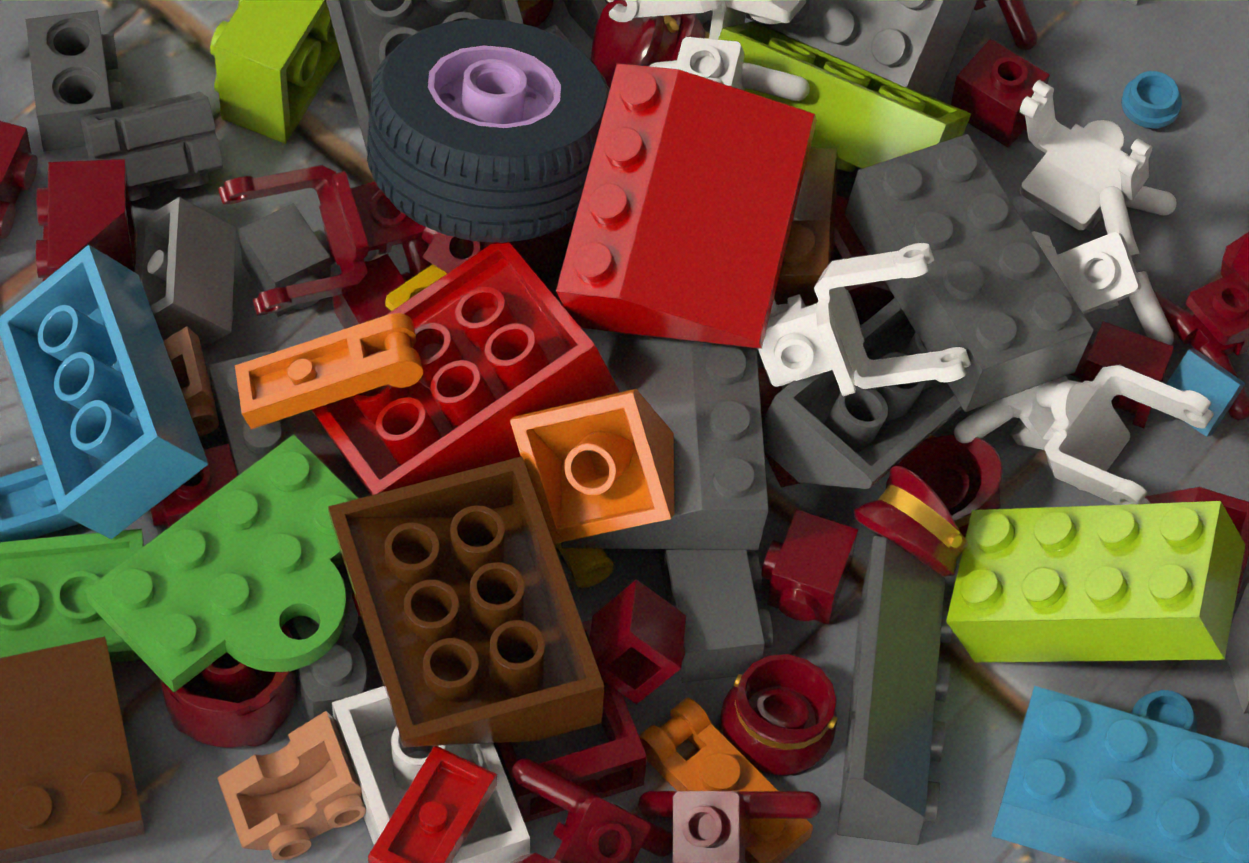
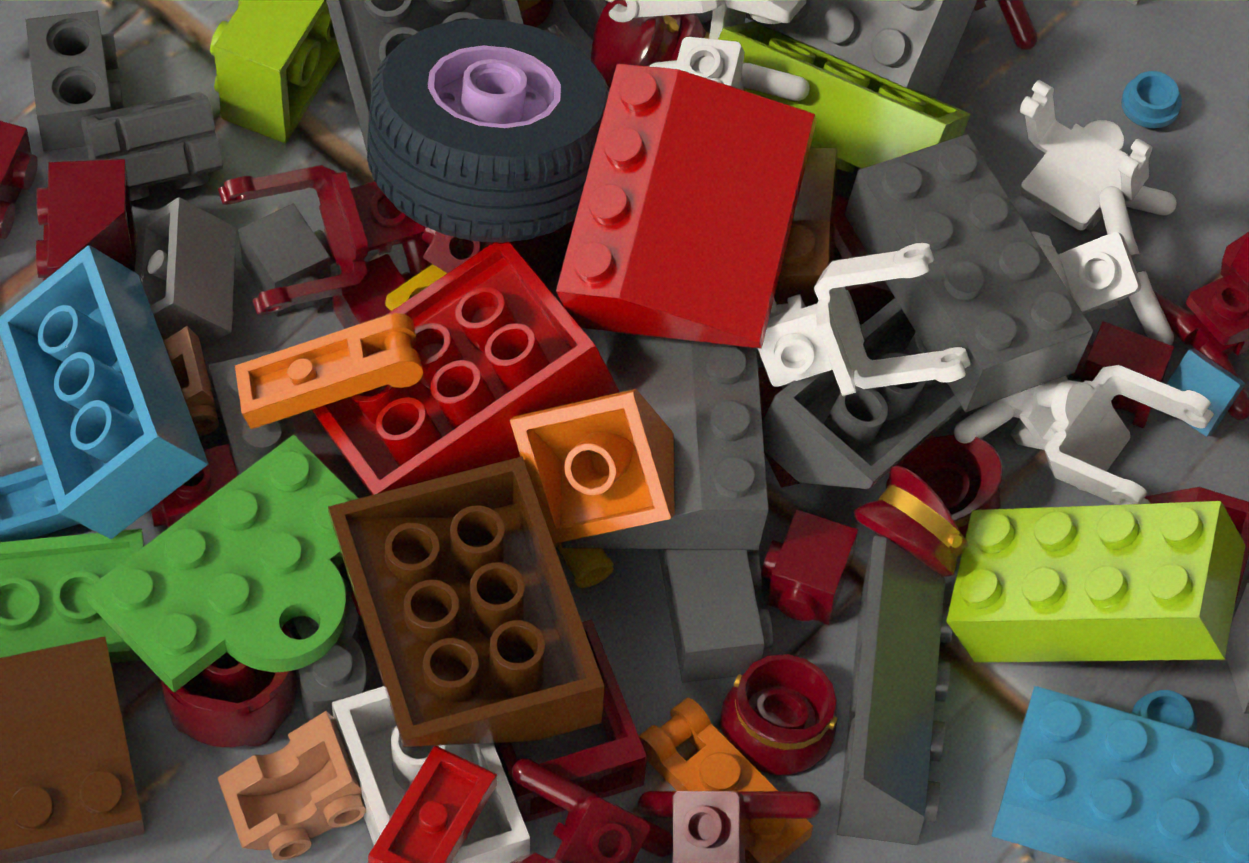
(637, 641): dark red brick -> none
(994, 89): dark red brick -> none

